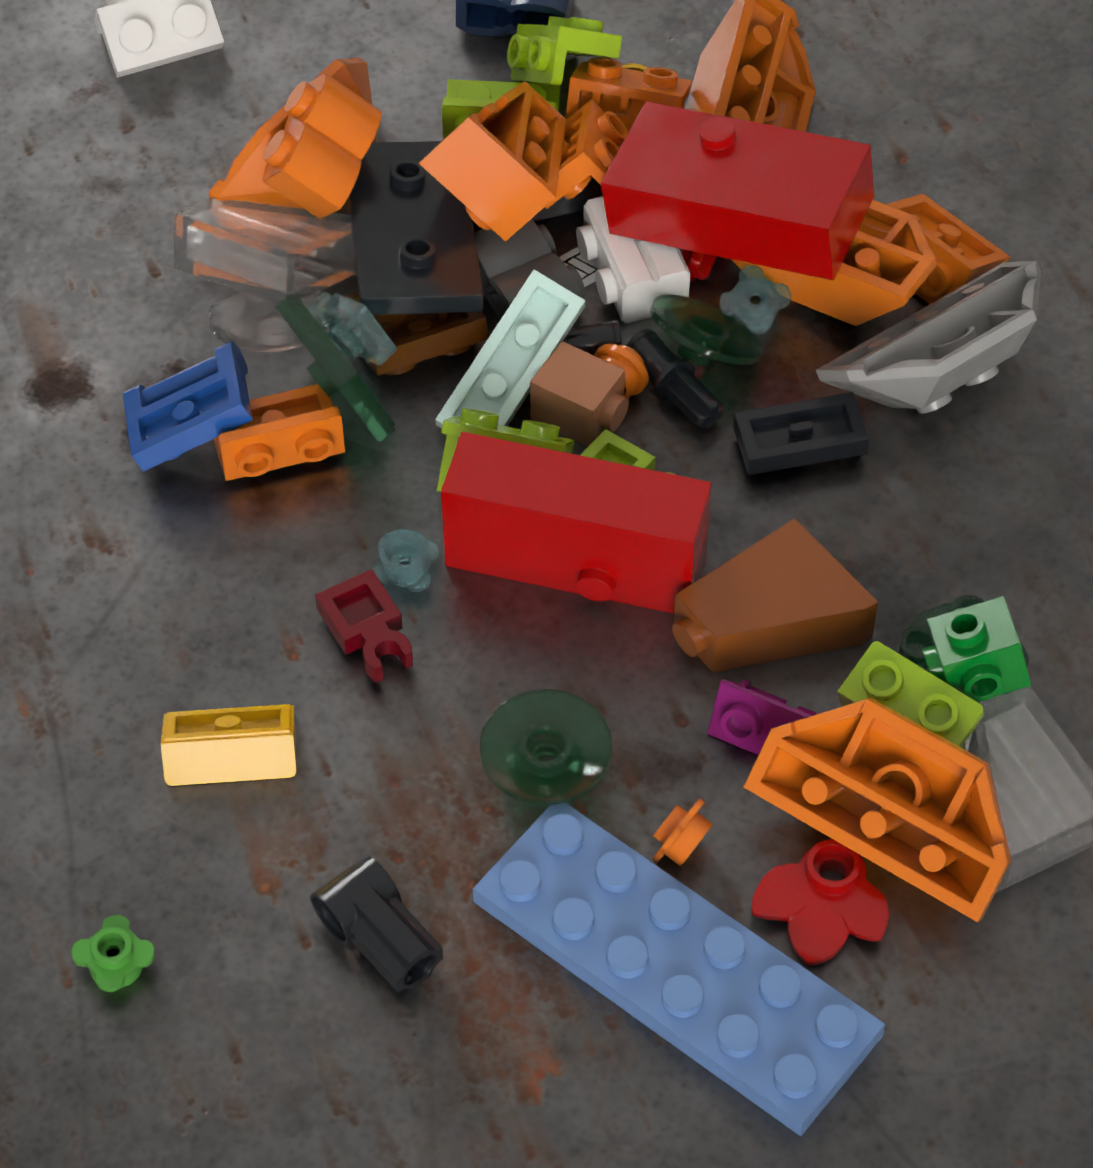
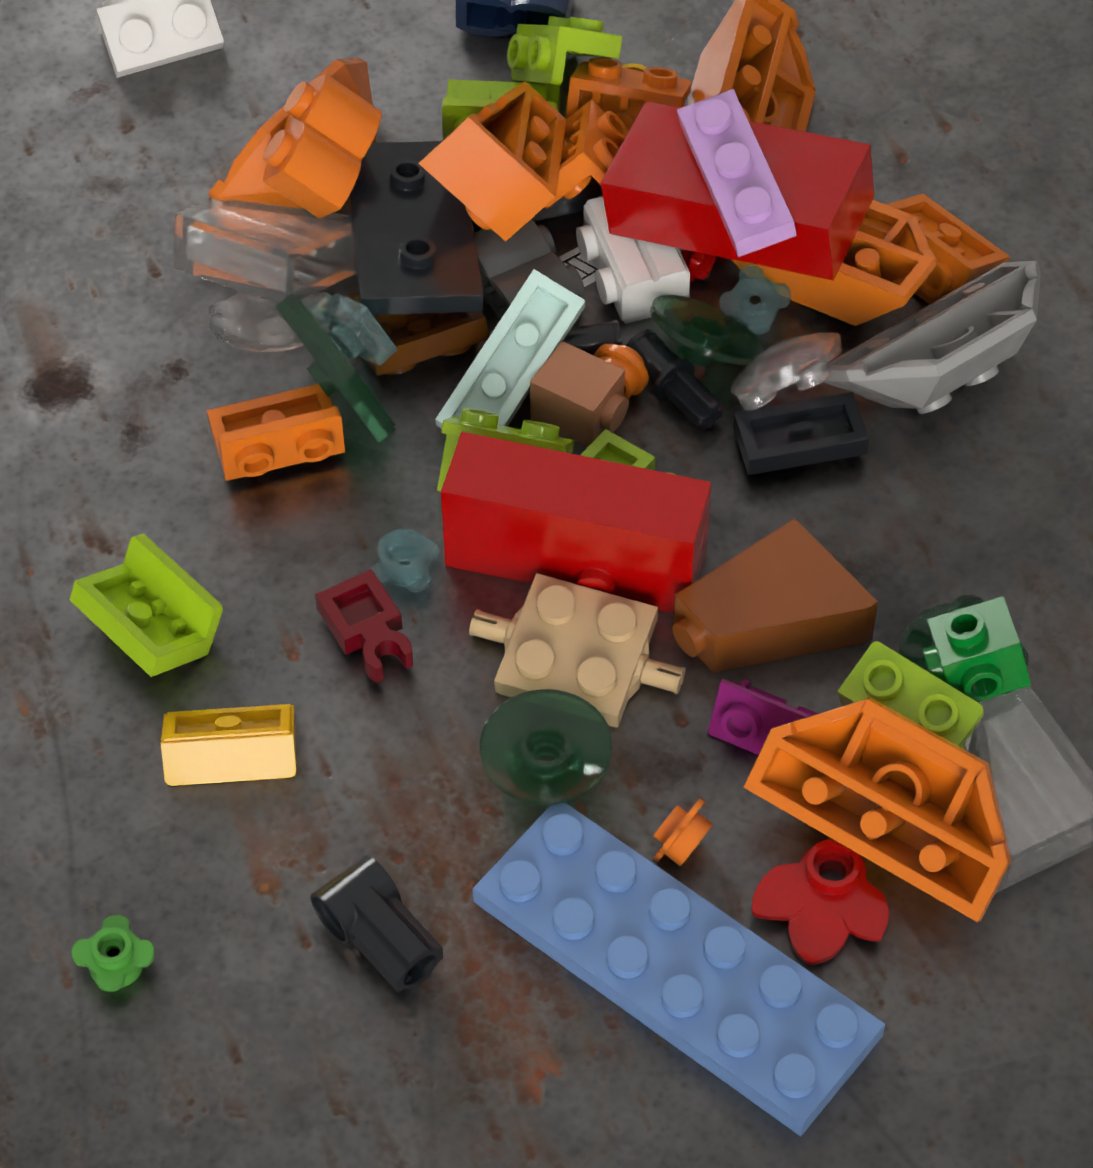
(150, 608): none -> lime bracket
(188, 408): blue plate -> none
(578, 645): none -> tan plate
(736, 173): none -> lavender plate
(787, 362): none -> clear dish

